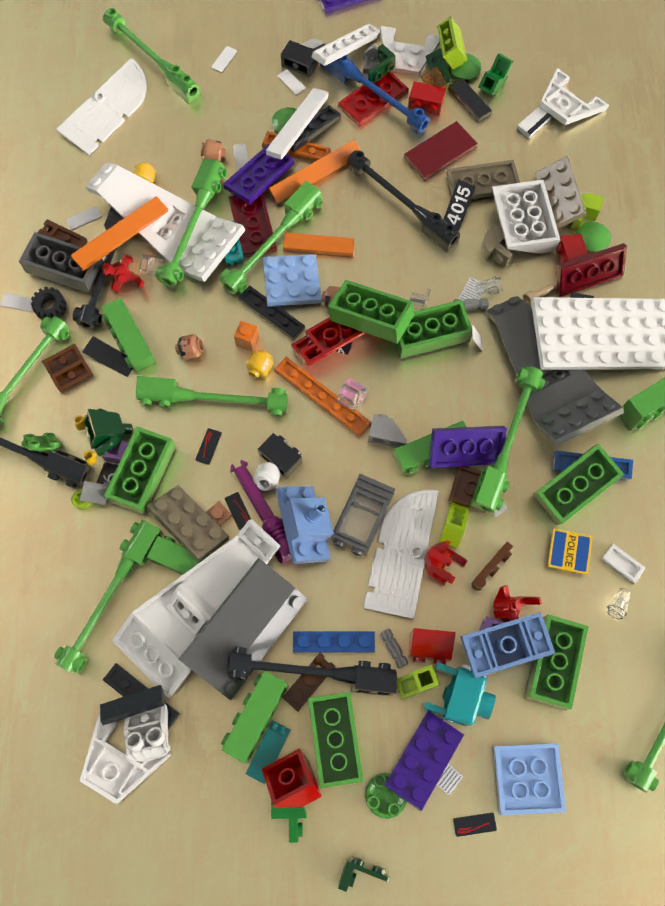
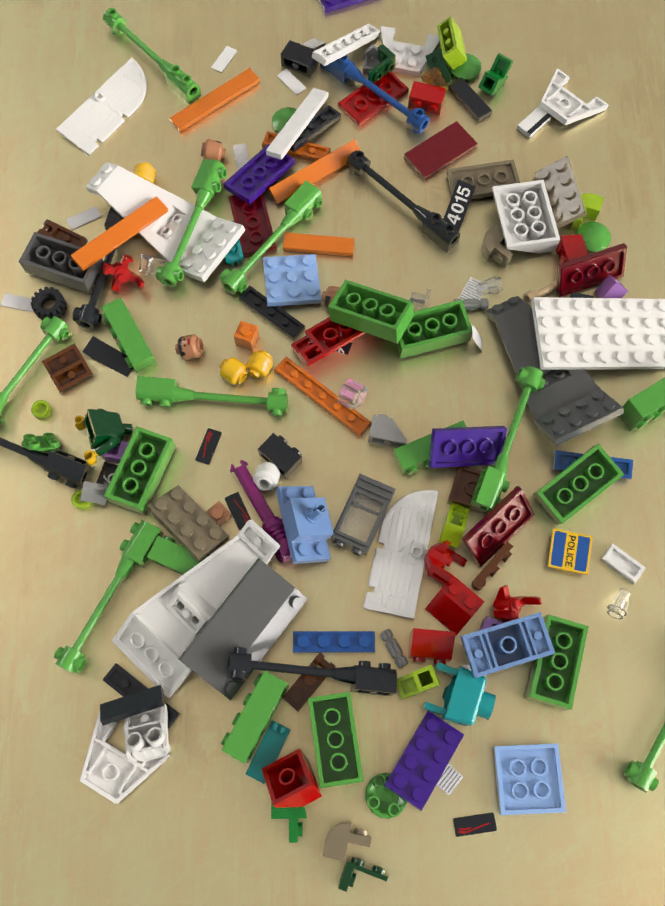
(41, 409): none -> lime tile
(214, 100): none -> orange tile
(233, 371): none -> yellow head
(338, 839): none -> dark tan brick
(454, 605): none -> red slope
(498, 526): none -> dark red tile
(611, 288): none -> medium lavender panel

